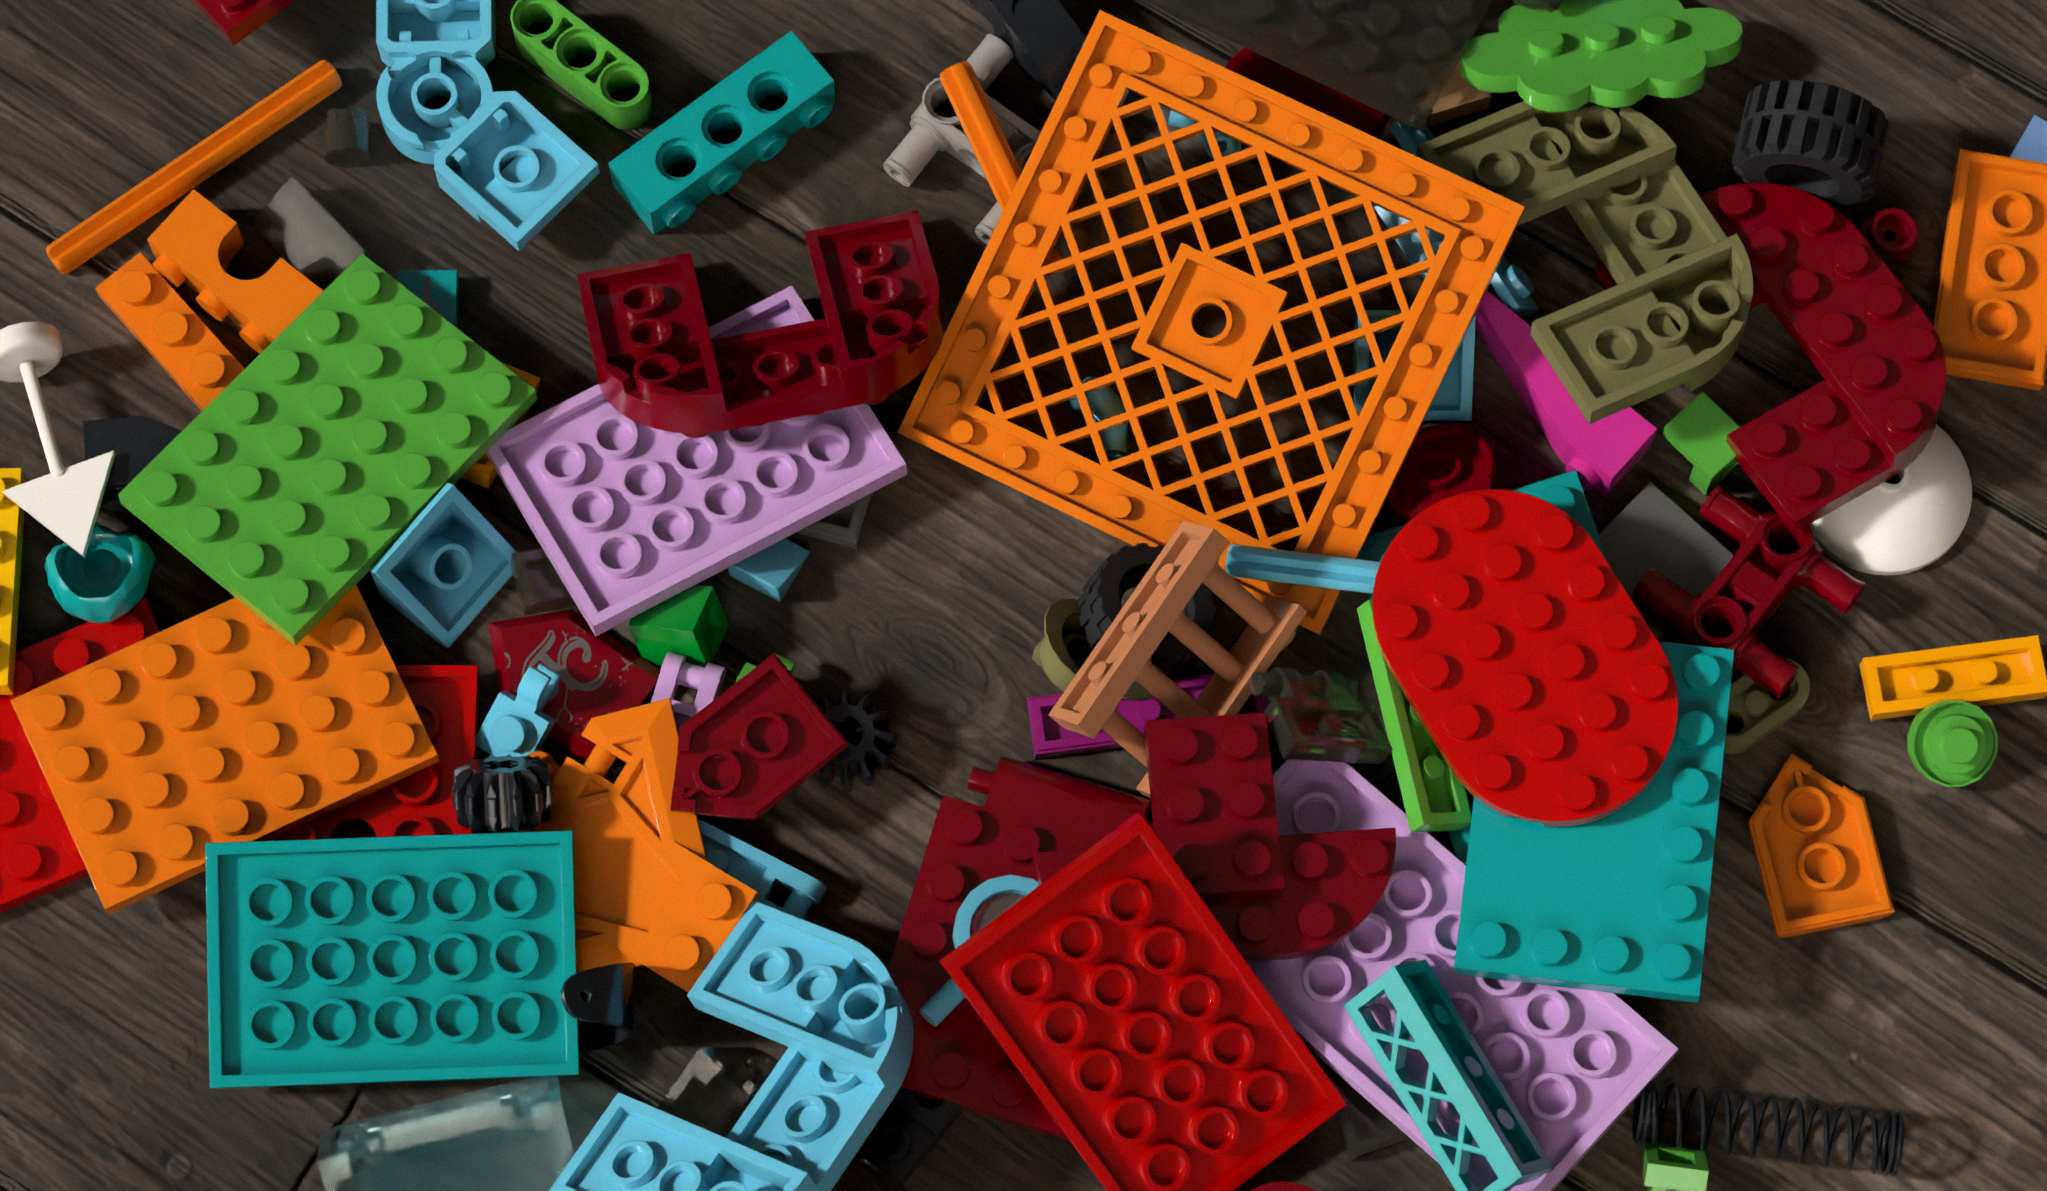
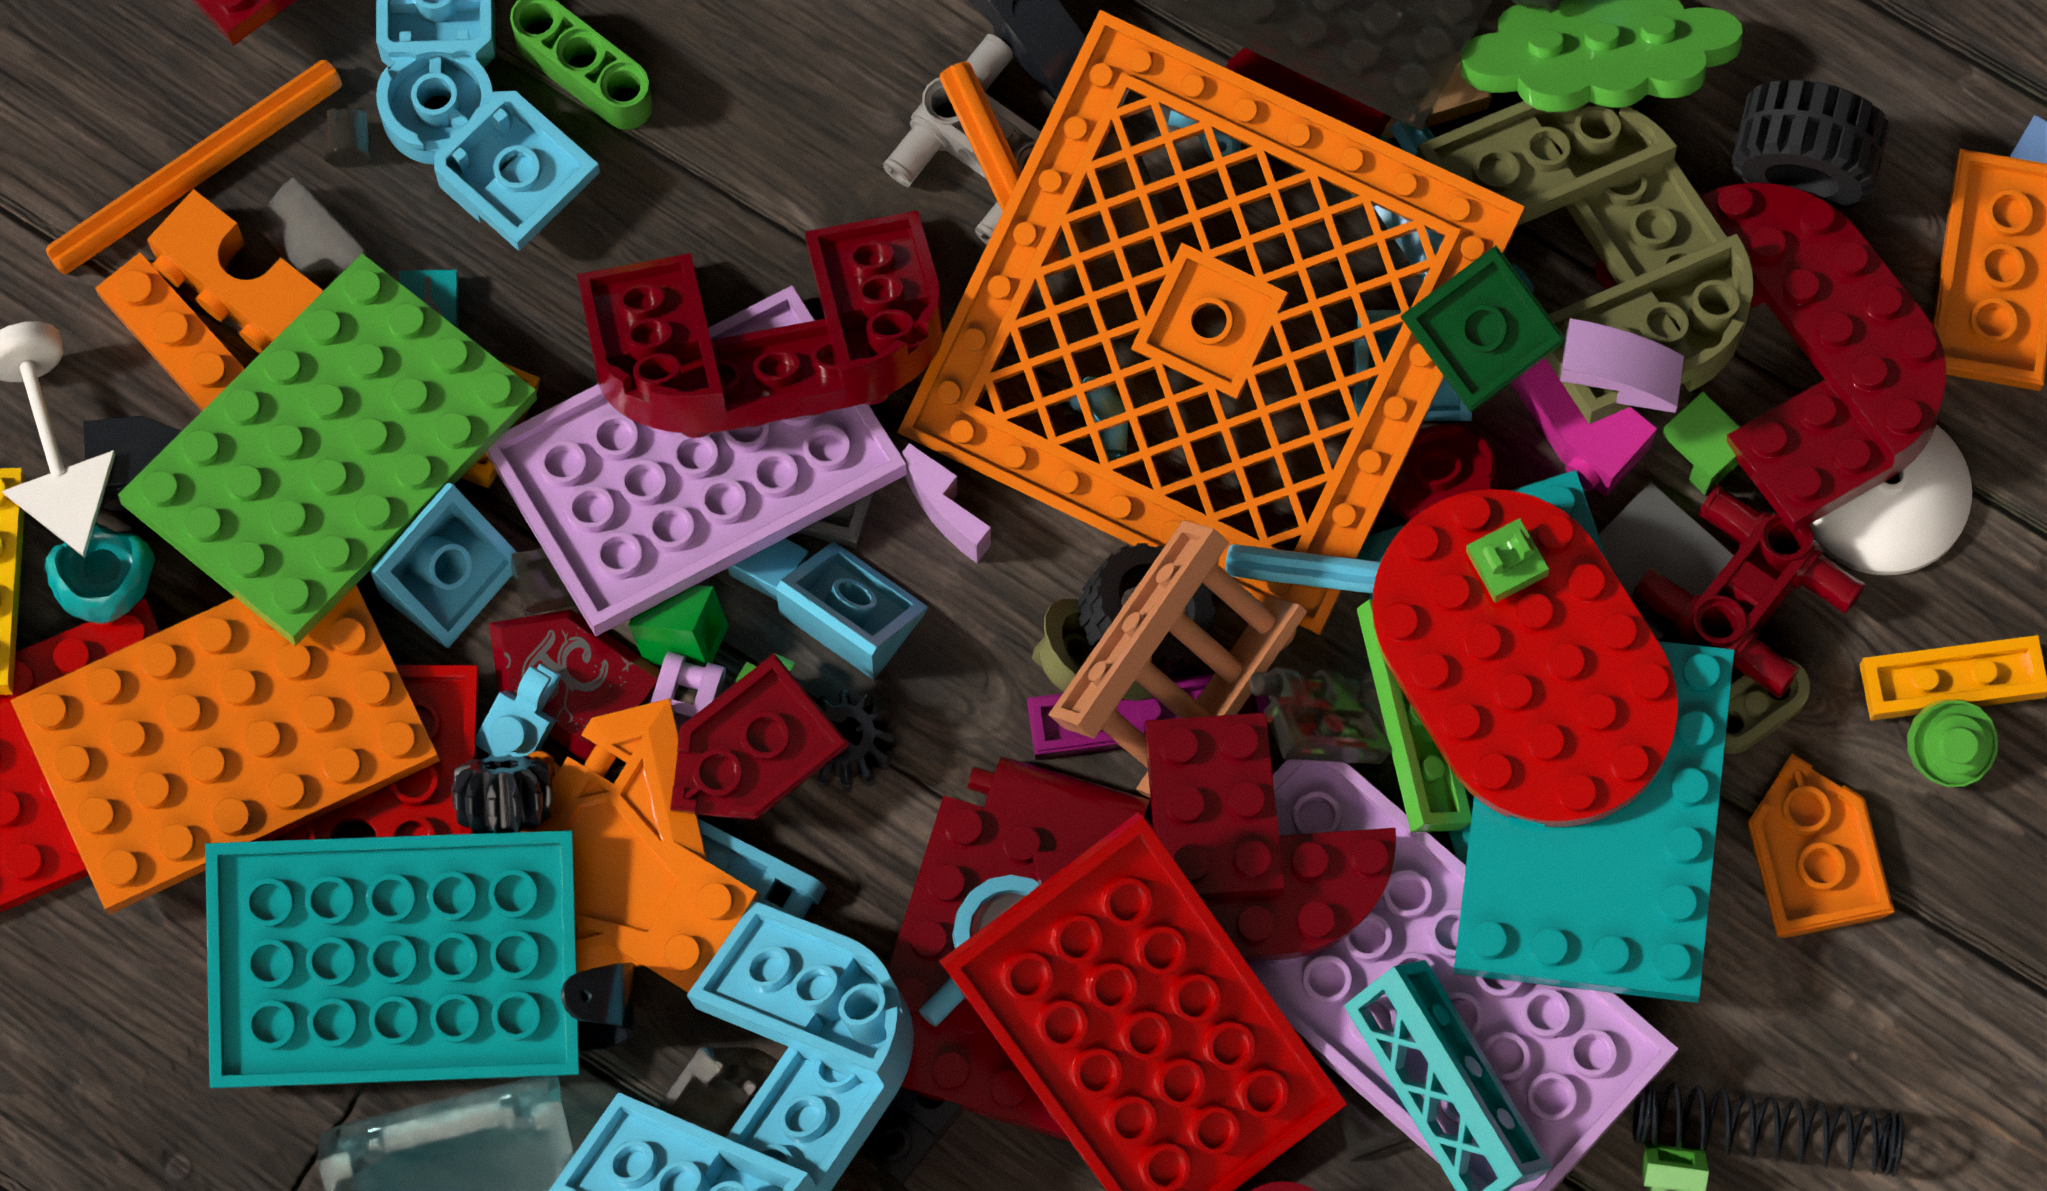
(779, 71): teal brick -> none
(849, 608): none -> medium azure slope
(935, 491): none -> lavender slope
(1483, 328): none -> dark green plate
(1507, 560): none -> bright green tile
(1624, 362): none -> lavender slope
(1900, 225): dark red plate -> none

